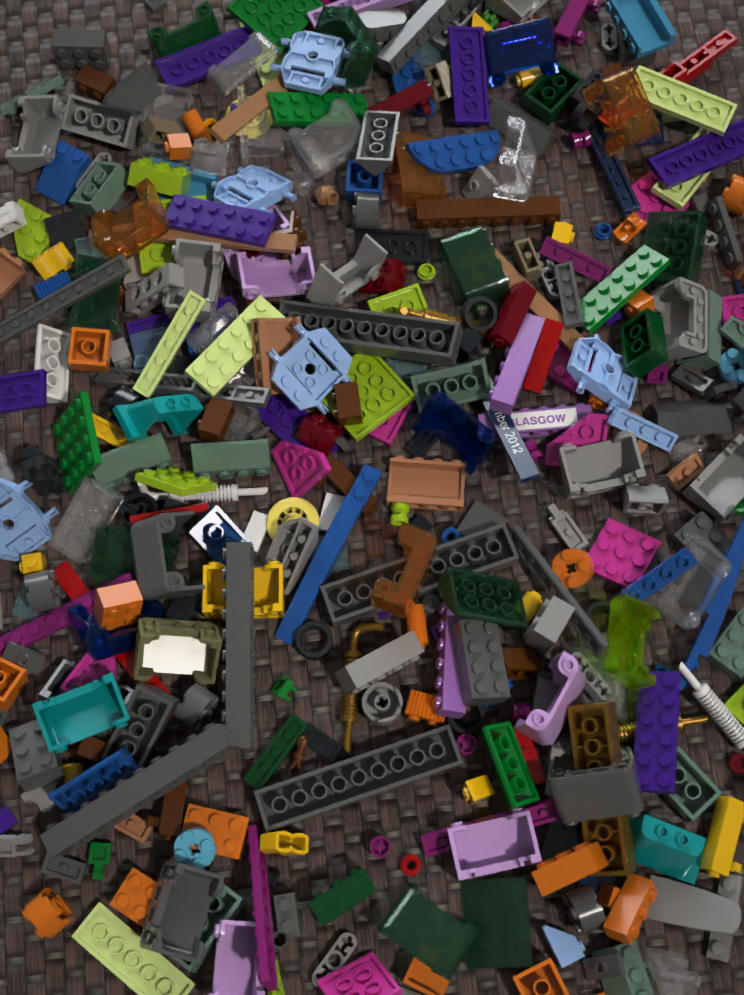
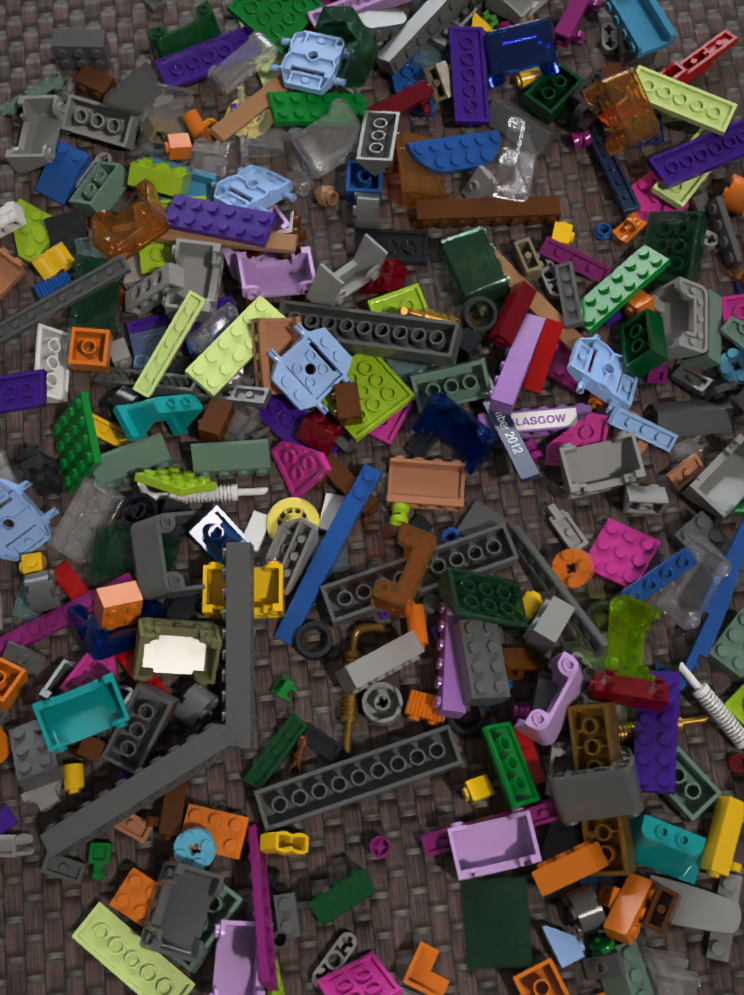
(47, 913): orange brick -> none
(94, 781): blue slope -> none
(199, 507): red tile -> none
(410, 872): red plate -> none
(426, 272): lime plate -> none
(428, 932): clear green windscreen -> none
(466, 744): magenta wheel -> none
(601, 944): none -> green piece
(629, 691): none -> dark red brick
(662, 910): none -> reddish brown brick

